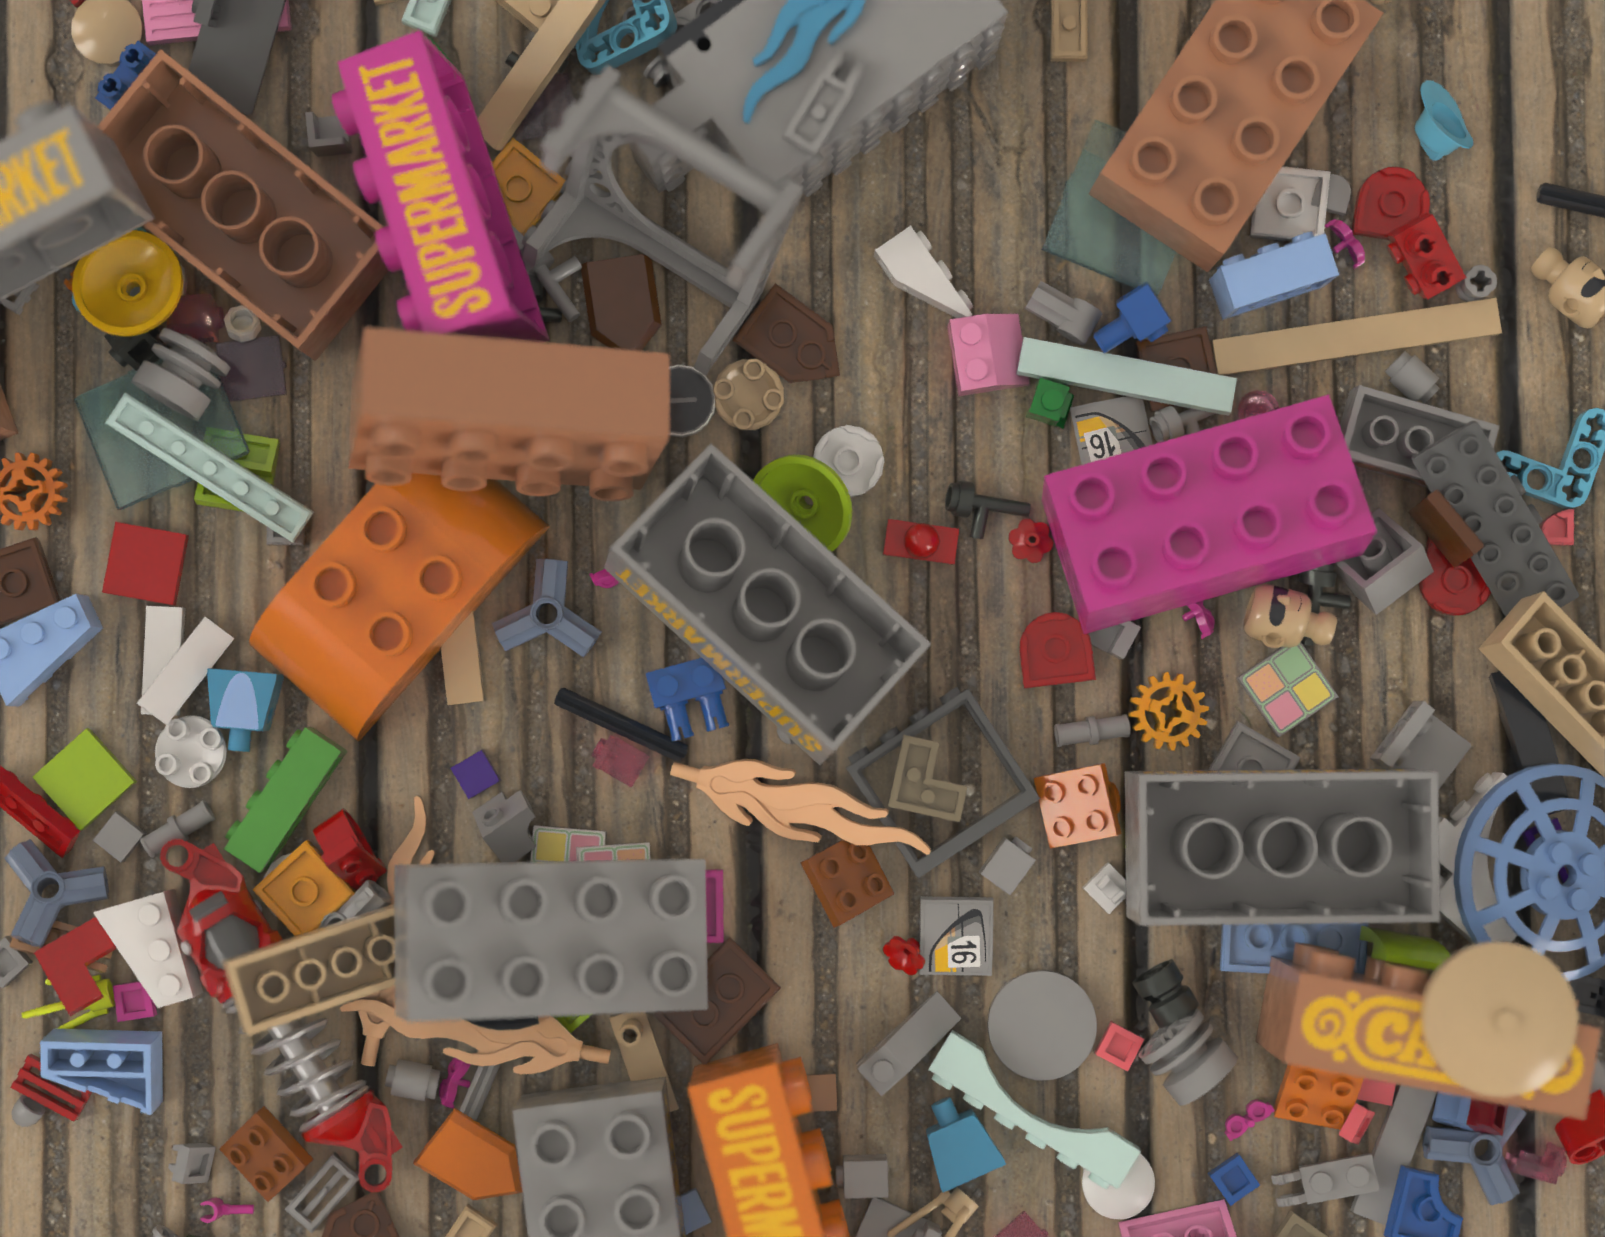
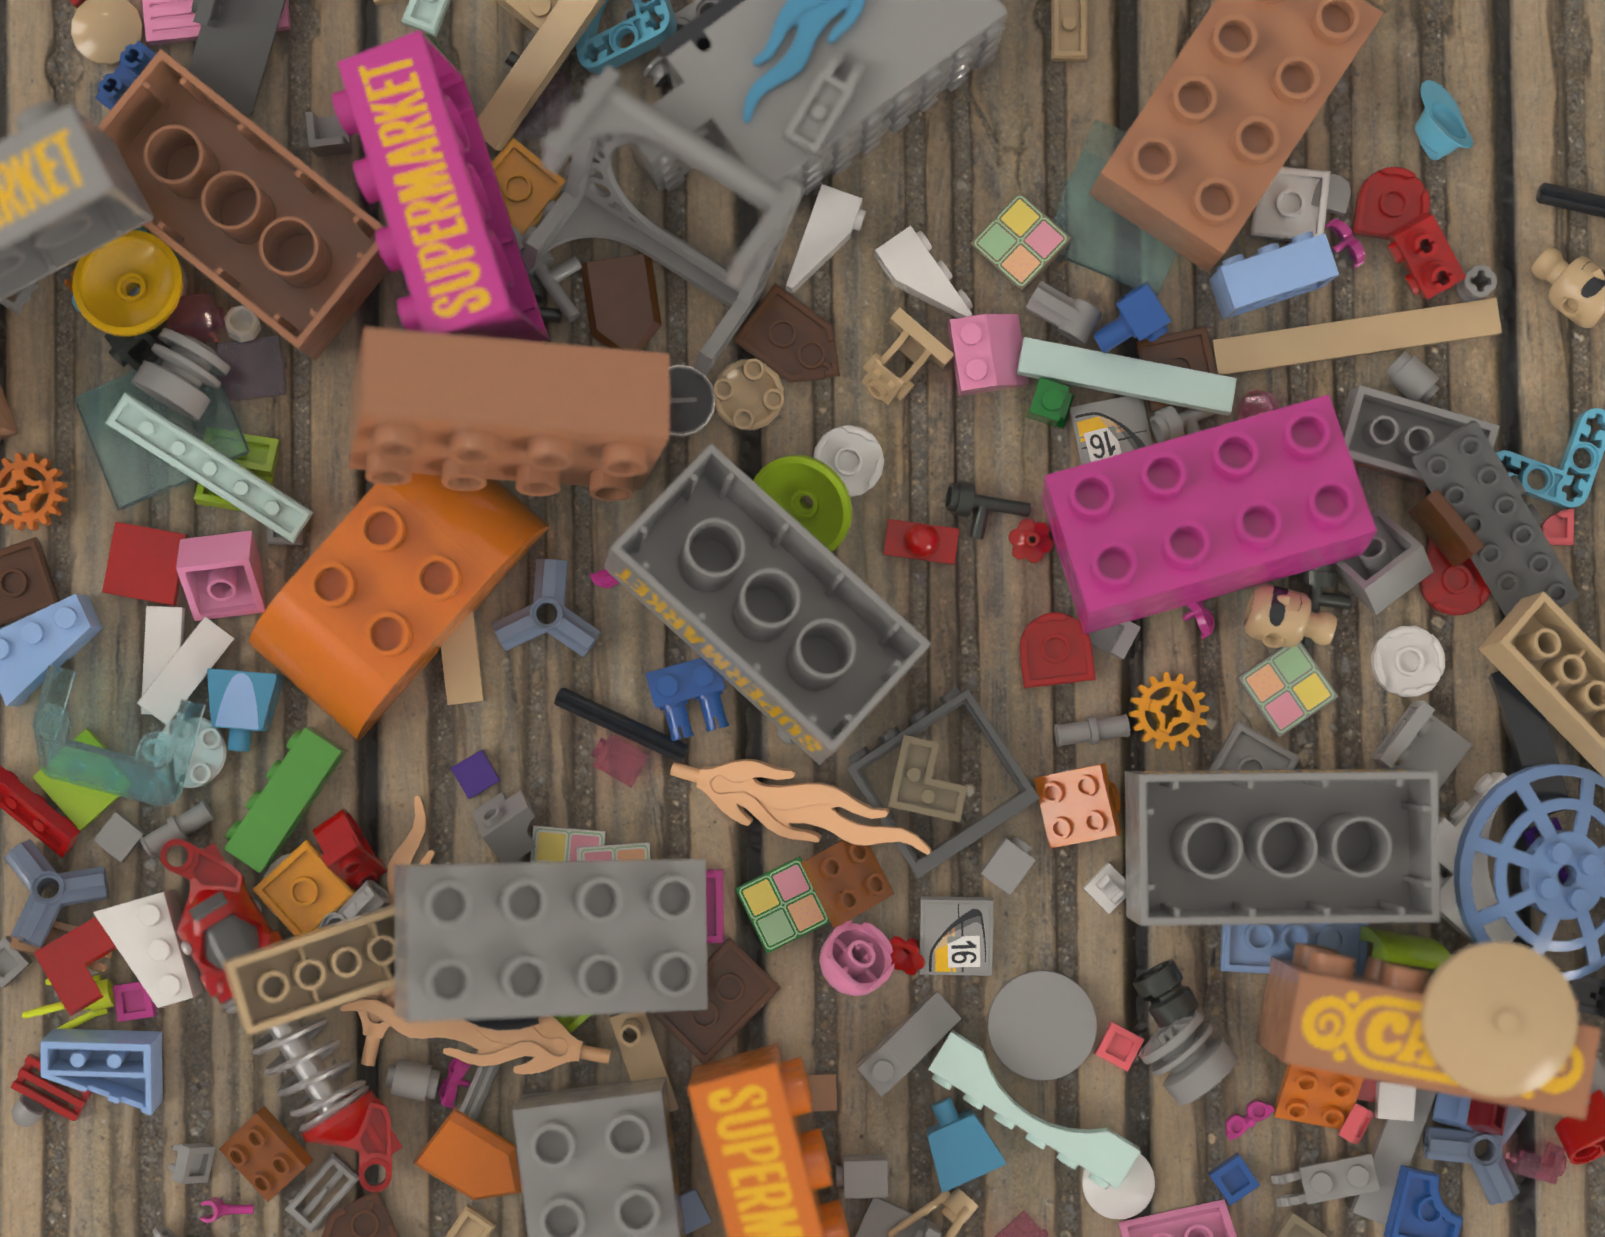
(149, 777): none -> clear light blue windscreen
(221, 575): none -> bright pink slope
(782, 905): none -> tile
(826, 232): none -> white slope
(856, 959): none -> bright pink cylinder
(914, 344): none -> tan tile
(1021, 242): none -> tile
(1394, 1101): none -> white tile
(1408, 661): none -> white tile

